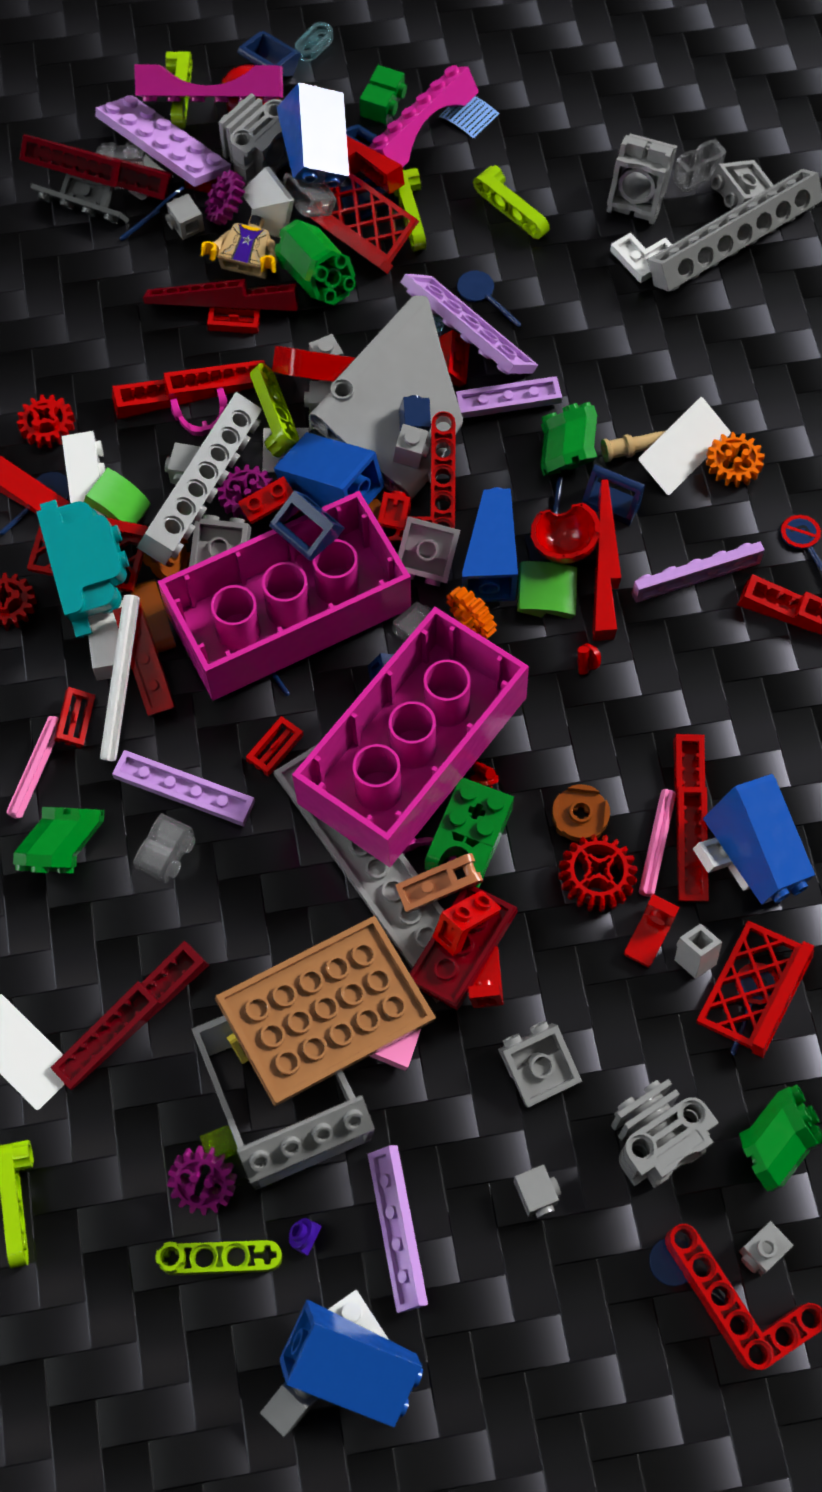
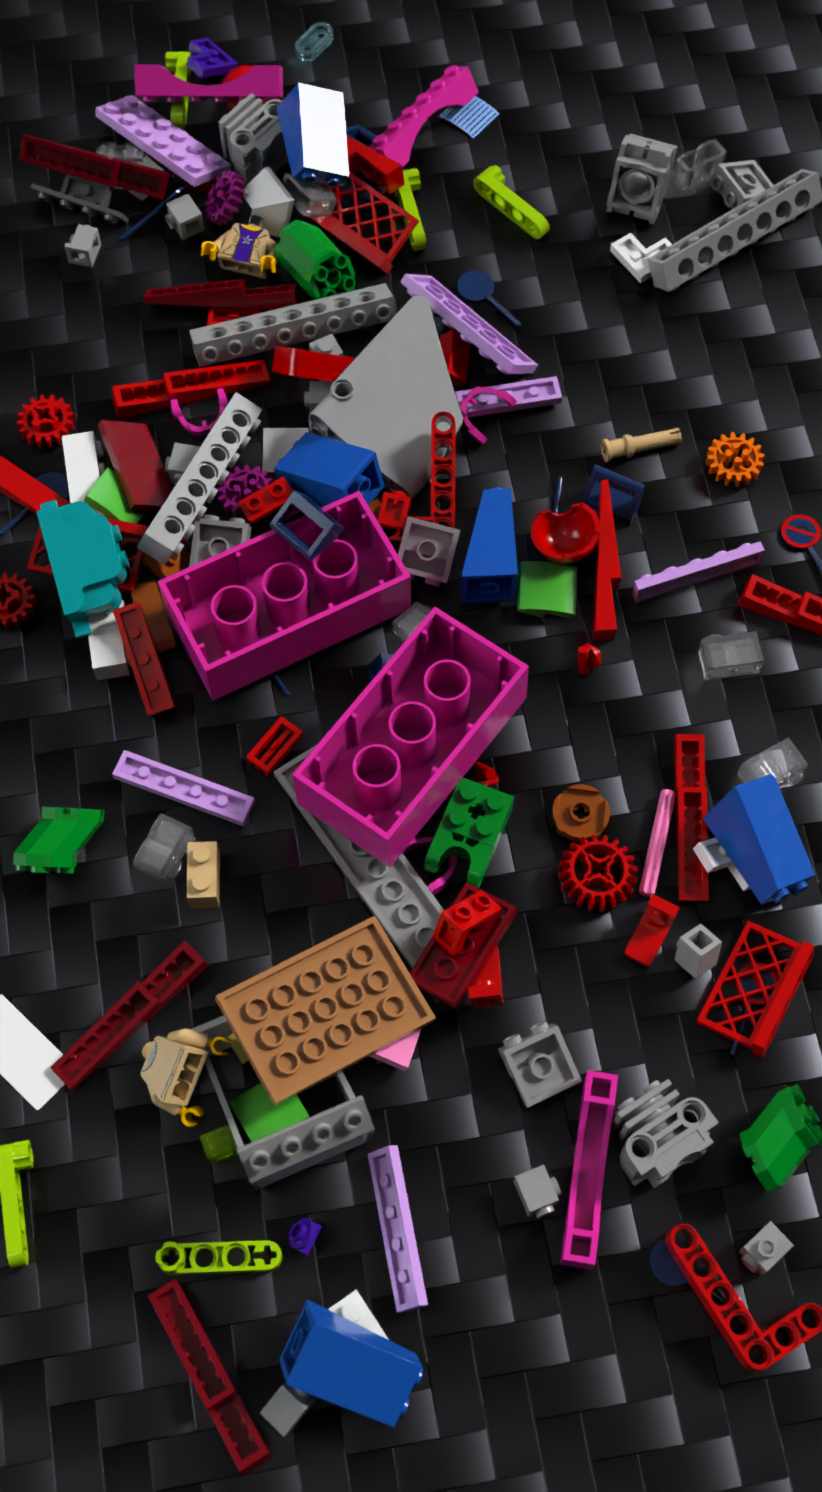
(33, 769): bright pink axle -> none
(69, 739): red tile -> none
(83, 246): none -> light grey brick
(119, 678): white axle -> none
(136, 464): none -> dark red tile
(174, 1068): none -> tan torso
(193, 1165): magenta gear -> none
(203, 875): none -> tan brick
(209, 59): none -> dark purple plate
(210, 1378): none -> dark red slope
(260, 1116): none -> bright green slope
(268, 50): dark blue tile -> none
(276, 411): lime beam -> none
(292, 324): none -> light grey brick
(382, 98): green piece -> none
(411, 446): light grey brick -> none
(415, 412): dark blue brick -> none
(438, 883): nougat plate -> none
(471, 611): orange gear -> none
(501, 394): none -> dark pink piece
(568, 438): green brick -> none
(588, 1170): none -> dark pink arch
(683, 446): white sticker -> none
(730, 655): none -> clear brick
(780, 760): none -> clear brick

